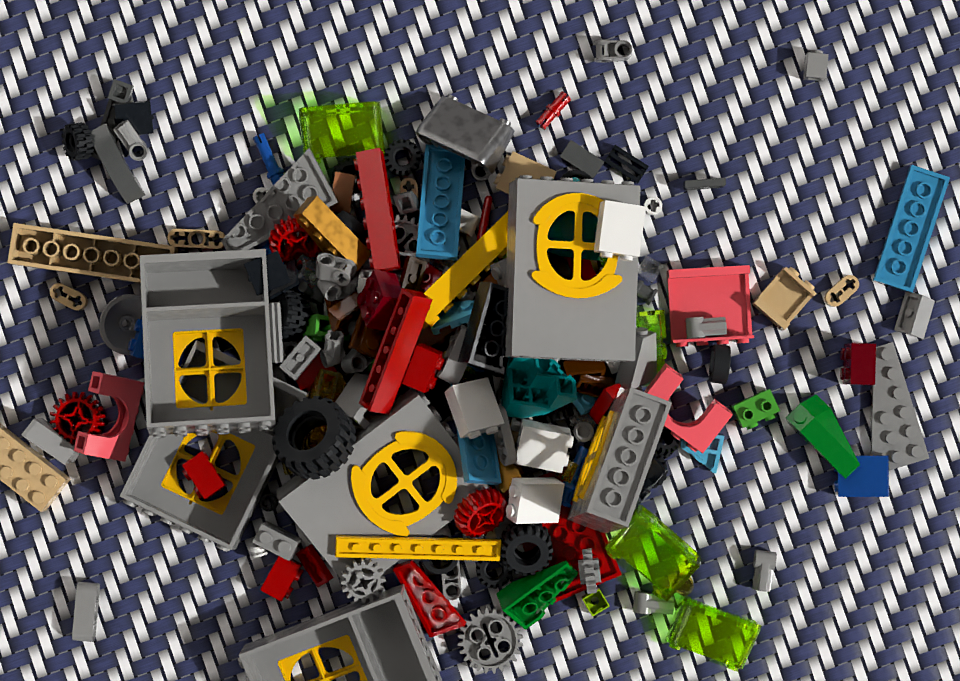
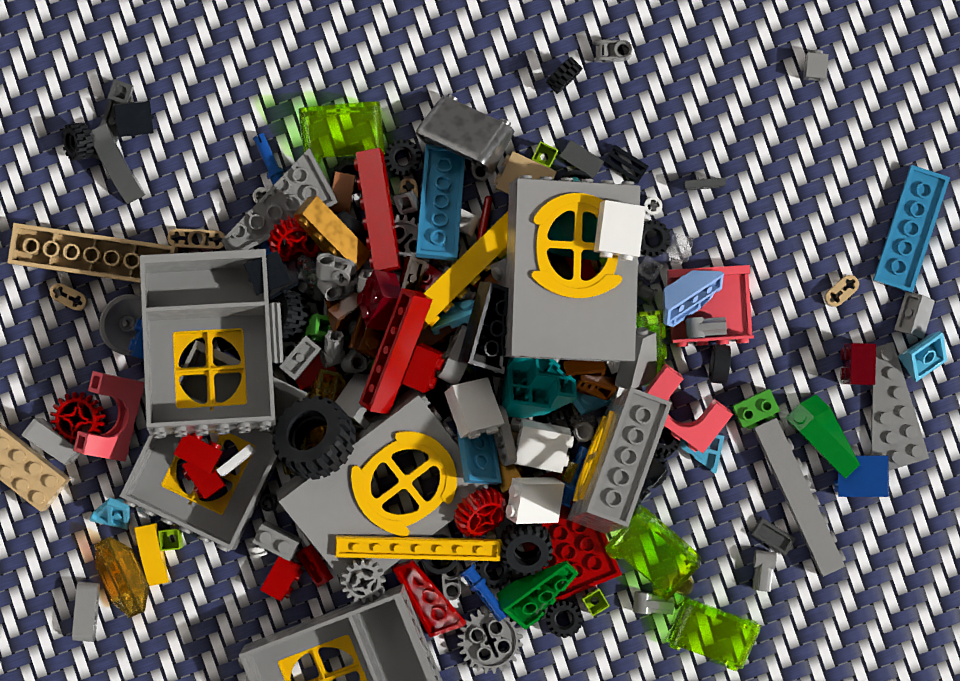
(112, 513): none -> medium azure wing
(121, 576): none -> clear yellow wedge
(130, 139): light grey piece -> none
(151, 555): none -> yellow slope
(164, 541): none -> lime piece
(199, 453): none -> red brick
(236, 460): none -> white tile
(478, 585): none -> blue pin
(550, 151): none -> lime piece
(553, 110): red pin -> none
(564, 75): none -> black tyre
(564, 631): none -> black tyre
(589, 571): light grey gear -> none
(604, 402): red slope -> none
(664, 238): none -> black tyre
(679, 249): none -> clear brick
(689, 294): none -> light blue wedge
(773, 536): none -> dark grey tile
(784, 297): tan panel -> none
(799, 497): none -> light grey brick
(924, 356): none -> medium azure slope

